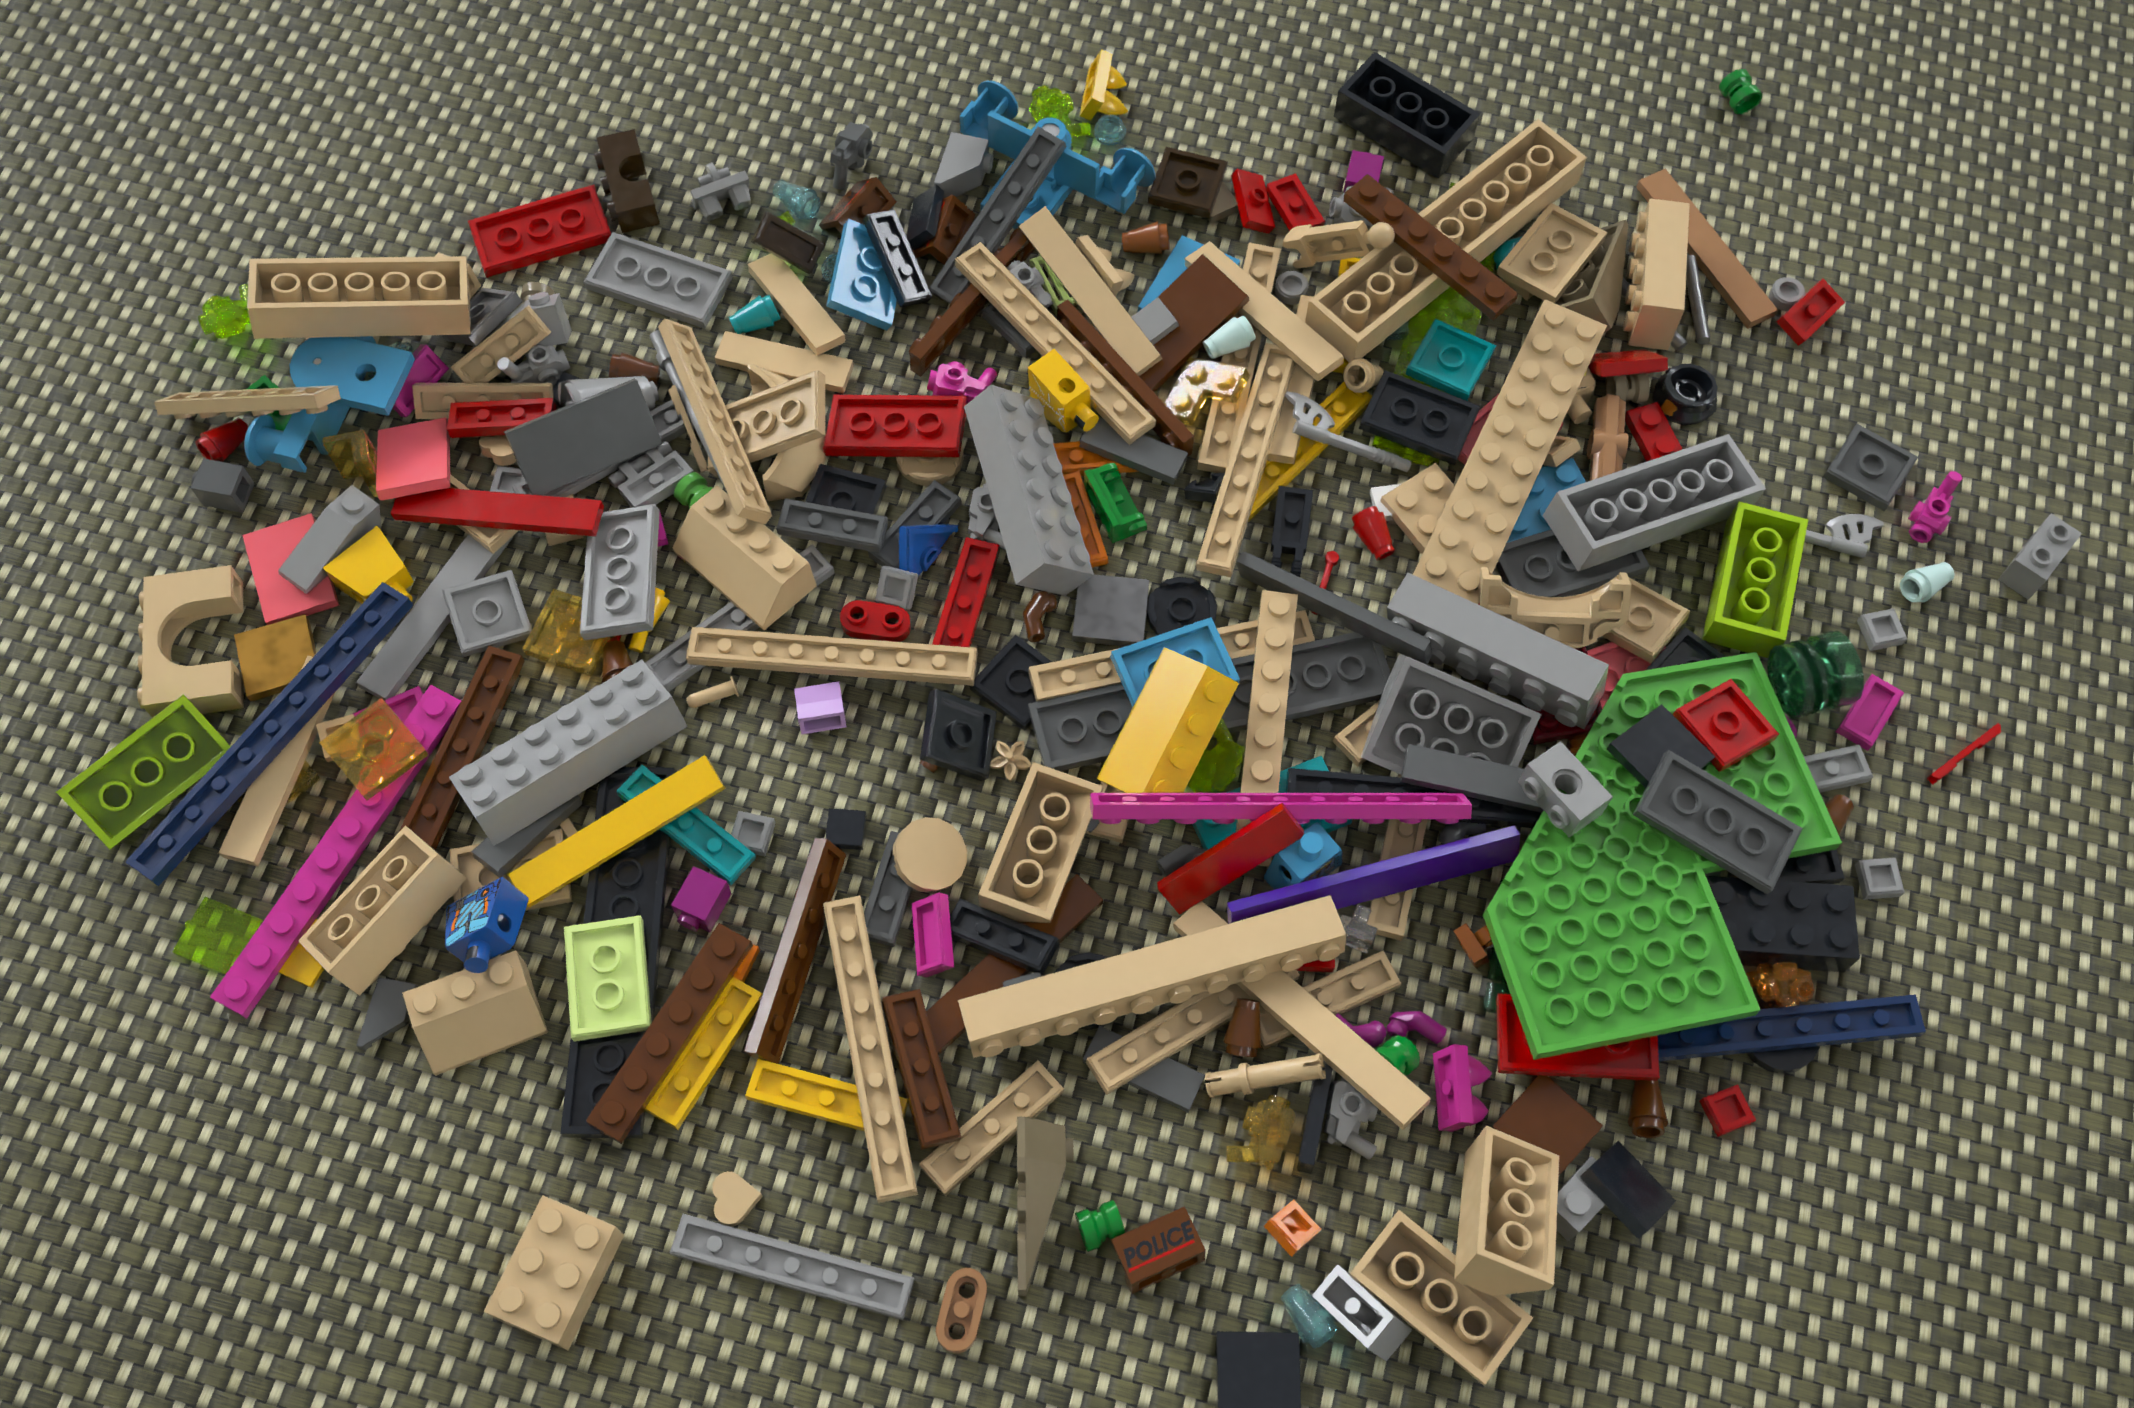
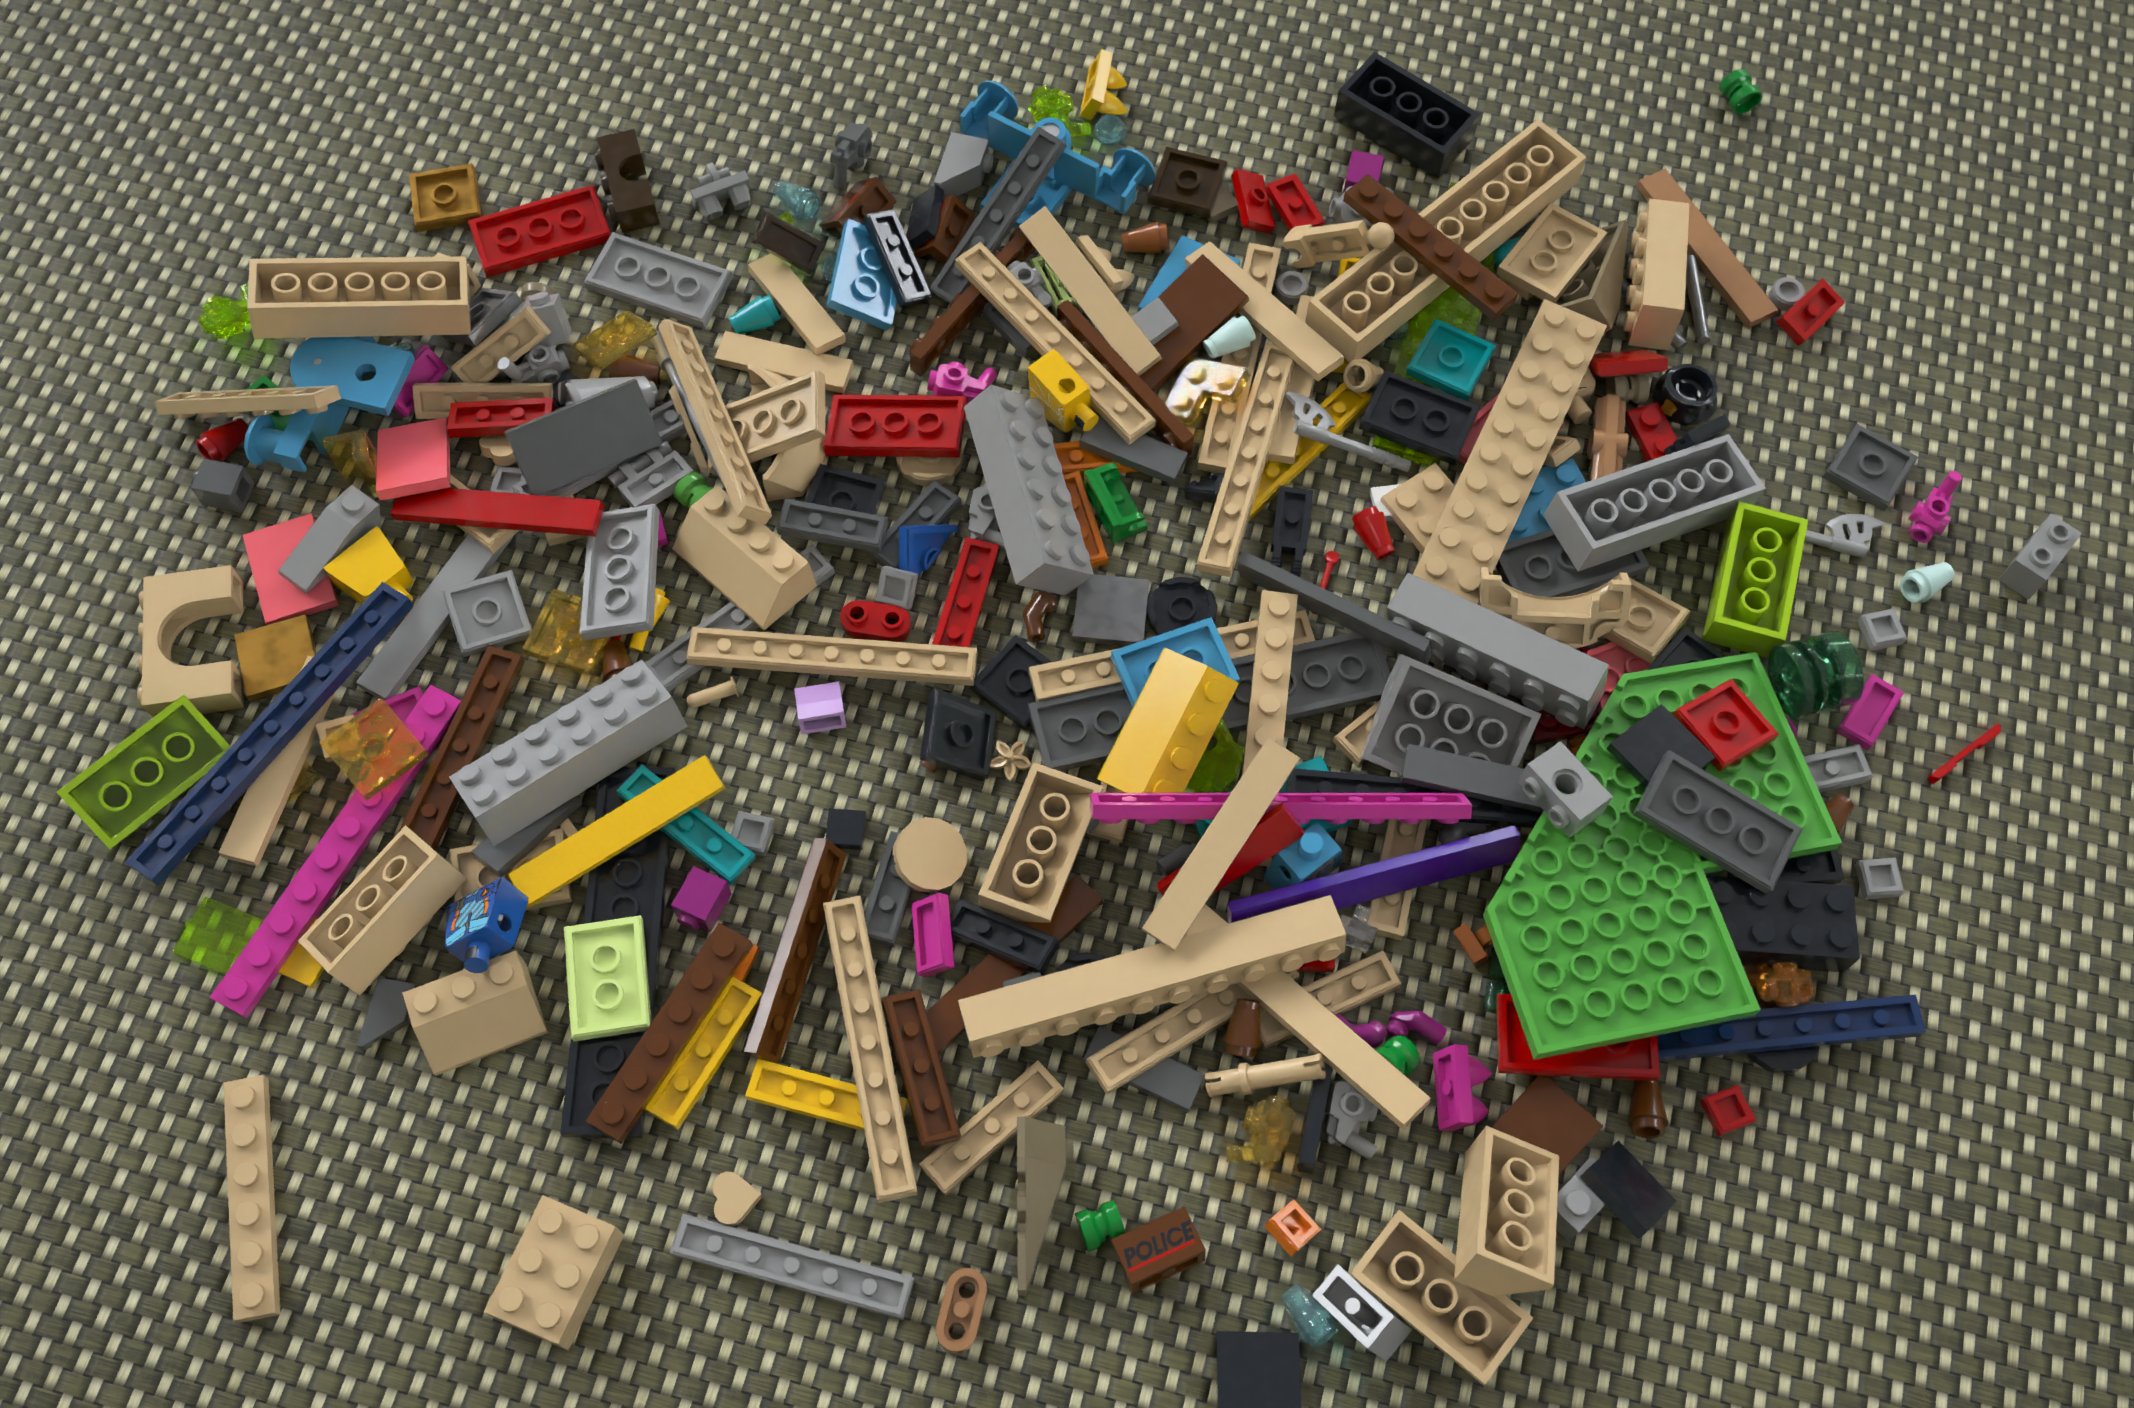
(251, 1199): none -> tan plate
(445, 197): none -> pearl gold tile
(614, 339): none -> clear yellow tile
(1220, 844): none -> tan tile
(1700, 434): none -> black tile

